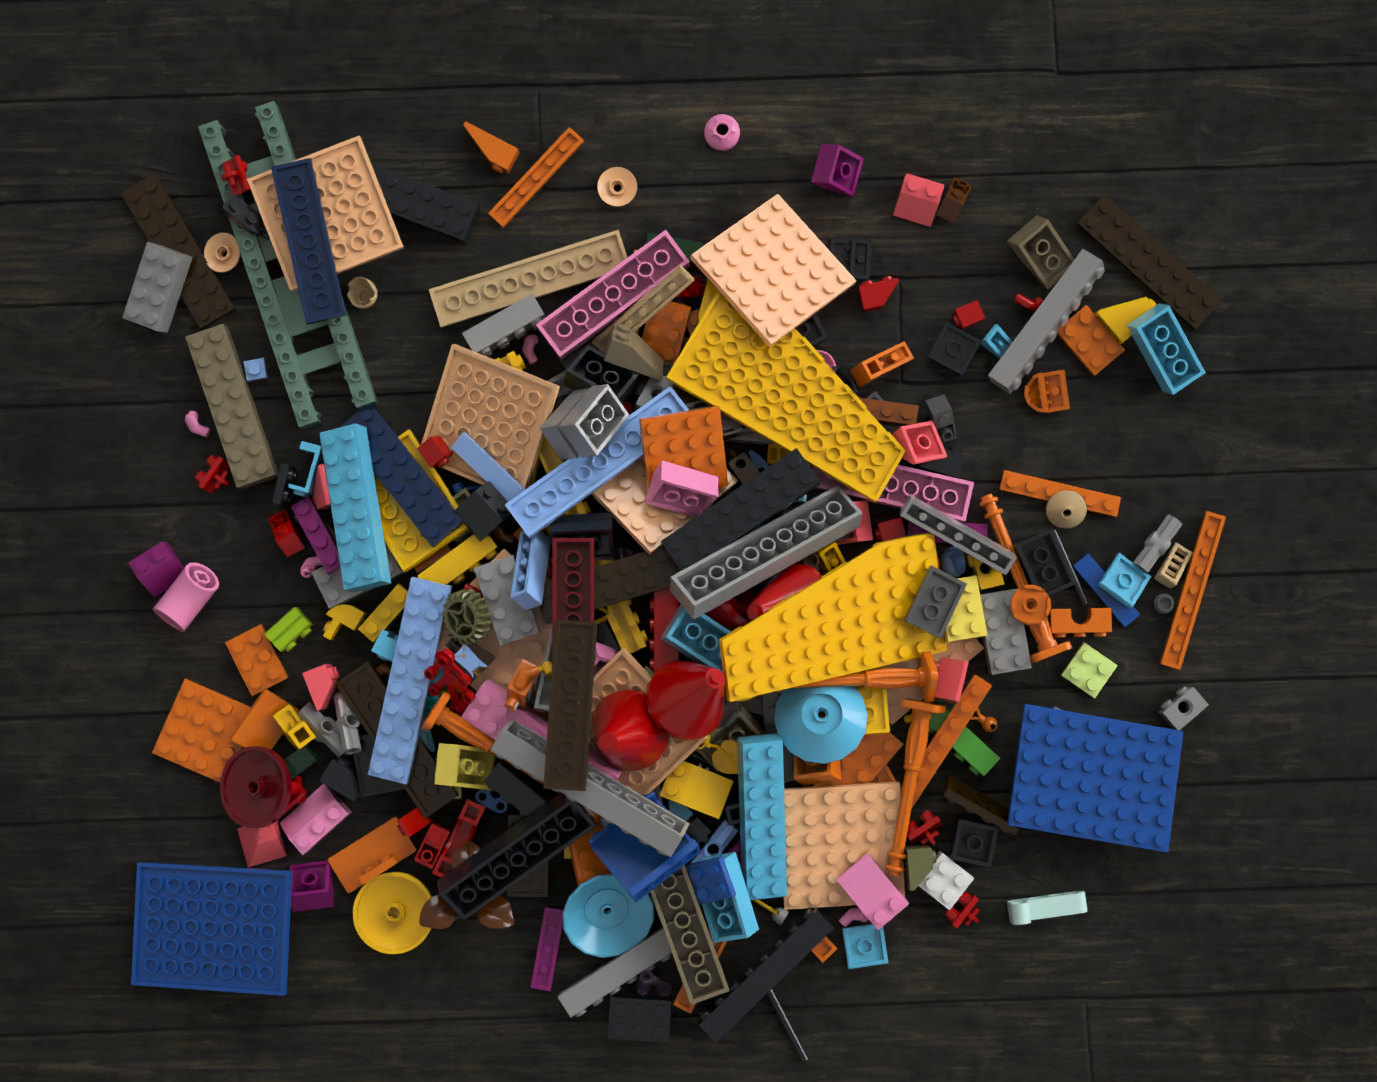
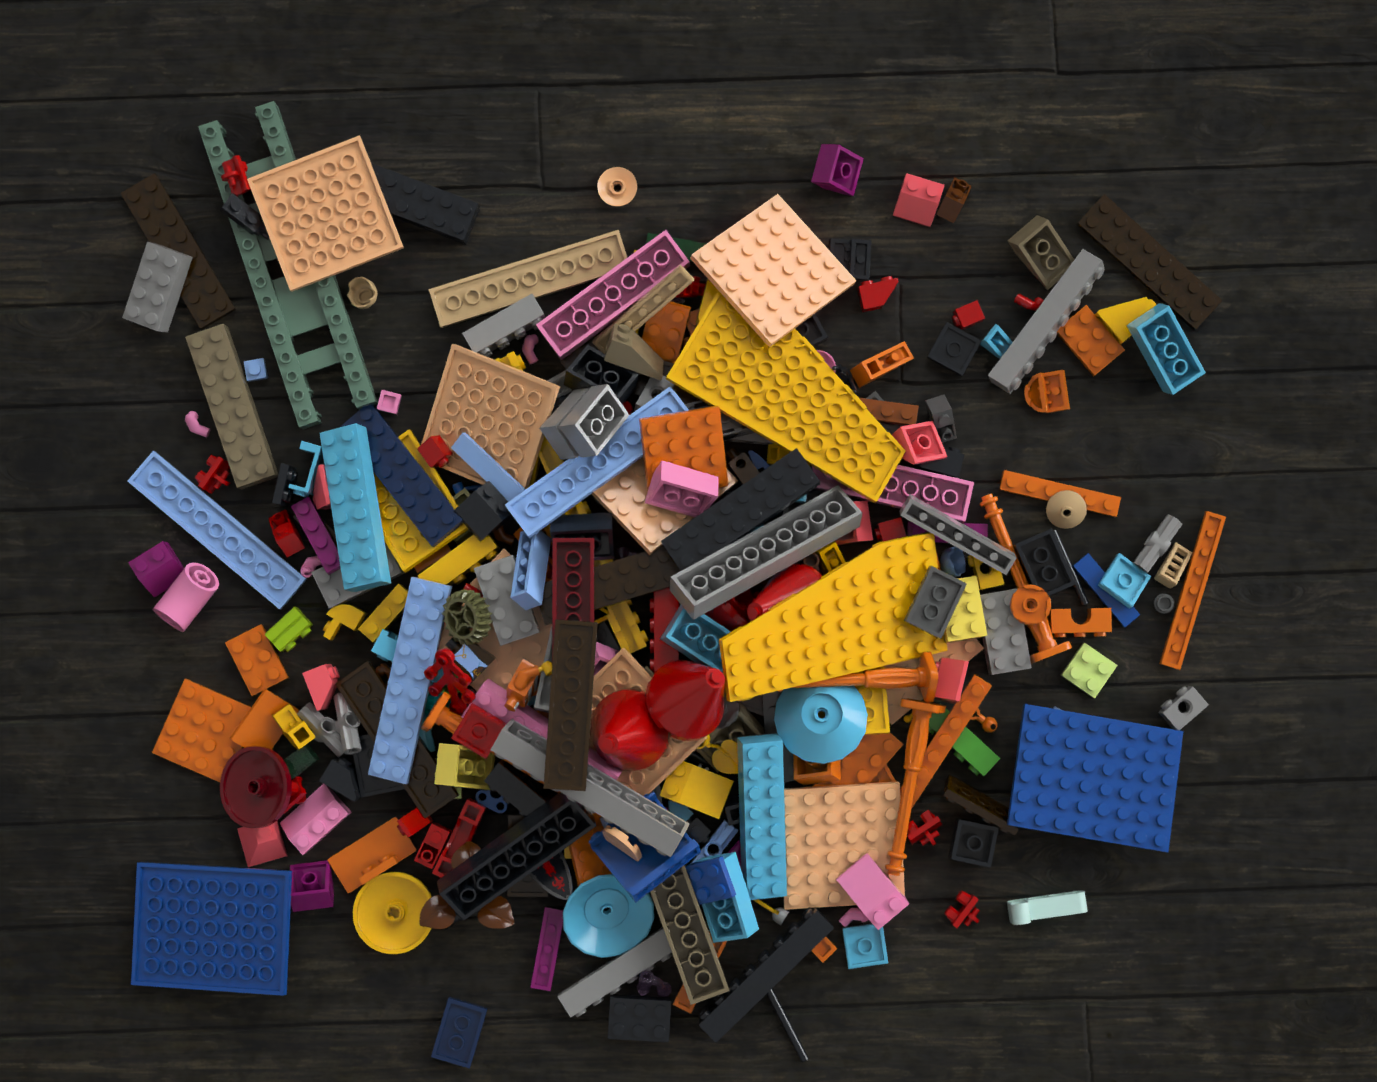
(215, 250): light nougat dish -> none
(217, 530): none -> light blue plate
(308, 241): dark blue plate -> none
(389, 402): none -> bright pink plate
(459, 1032): none -> dark blue plate
(478, 730): none -> red tile
(497, 152): orange slope -> none
(536, 177): orange plate -> none
(555, 877): none -> shield
(621, 841): none -> light nougat tile
(718, 141): bright pink piece -> none
(918, 864): olive slope -> none
(946, 881): white brick -> none

